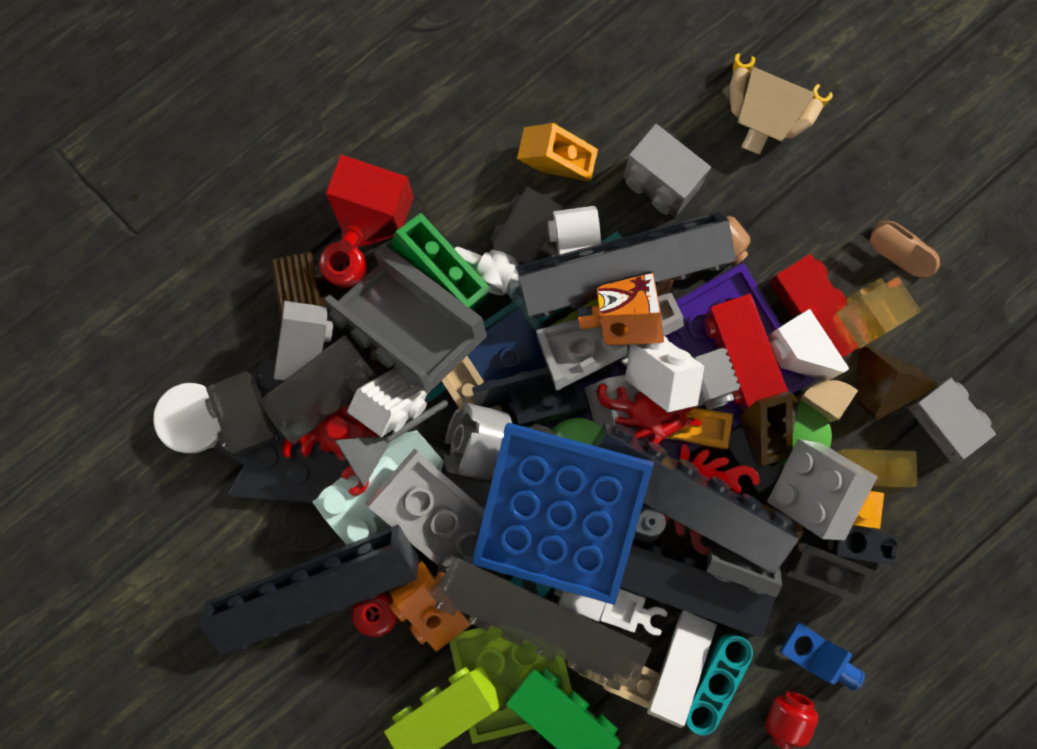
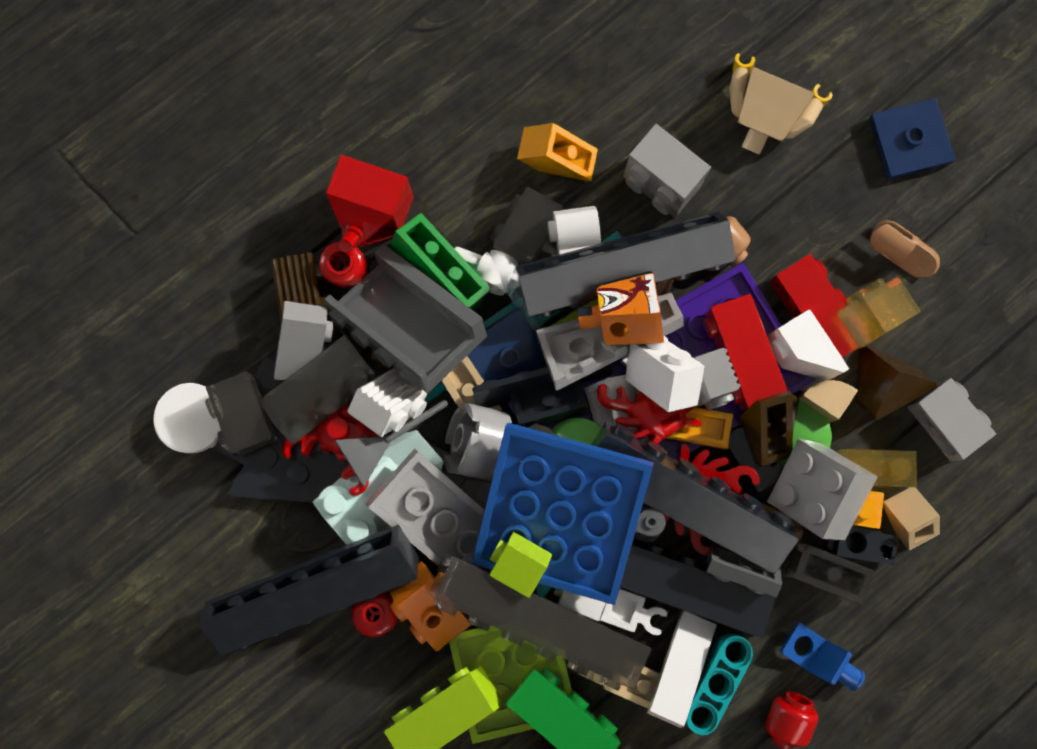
(519, 564): none -> lime brick
(912, 138): none -> dark blue plate
(912, 517): none -> tan brick

